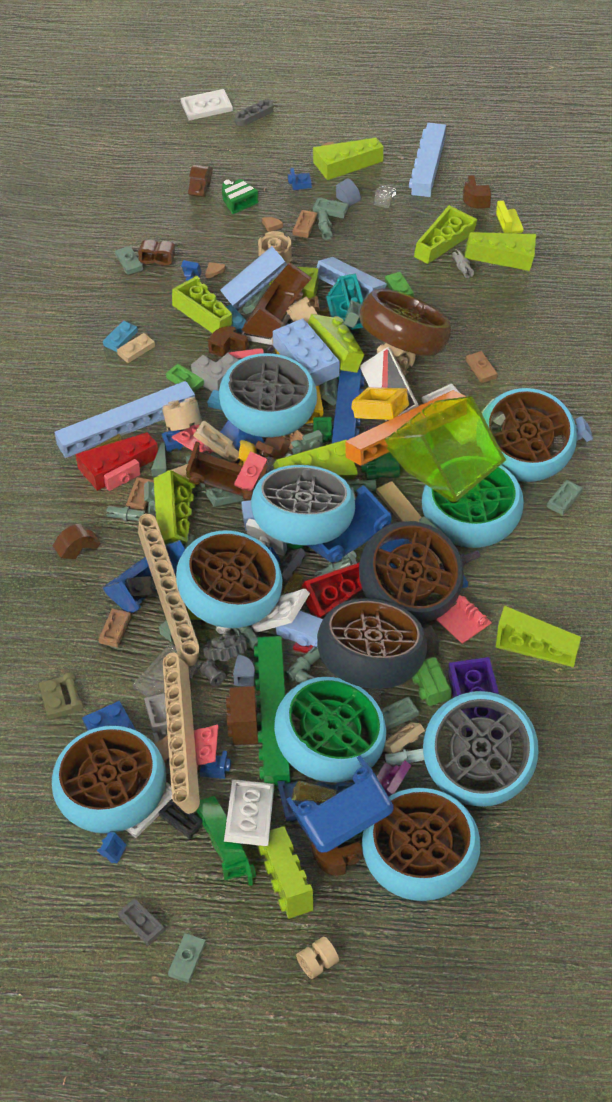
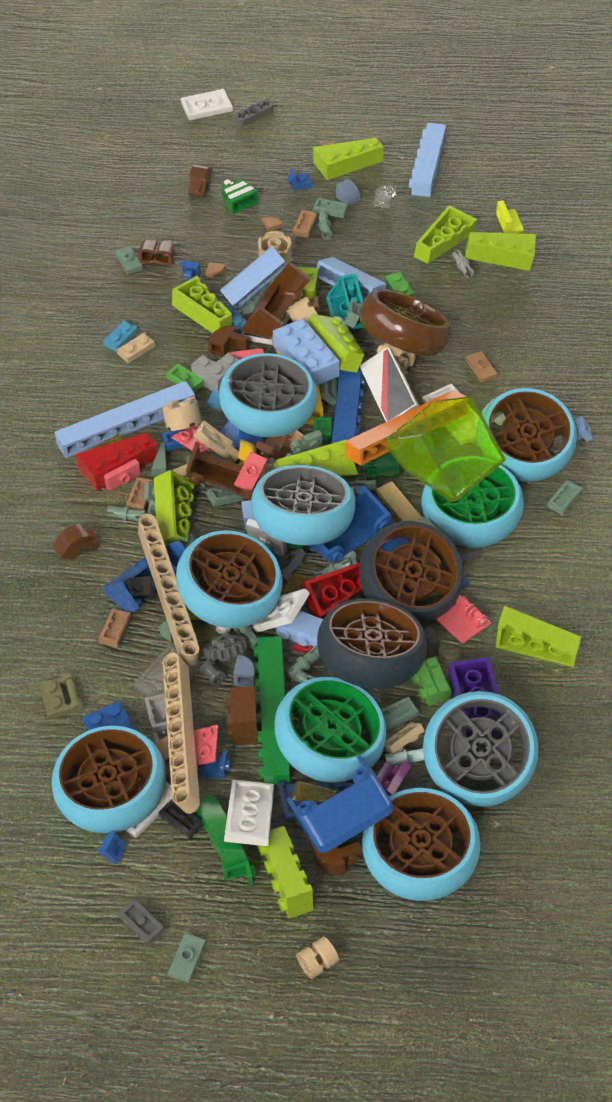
(380, 403): yellow window -> none
(476, 196): reddish brown brick -> none

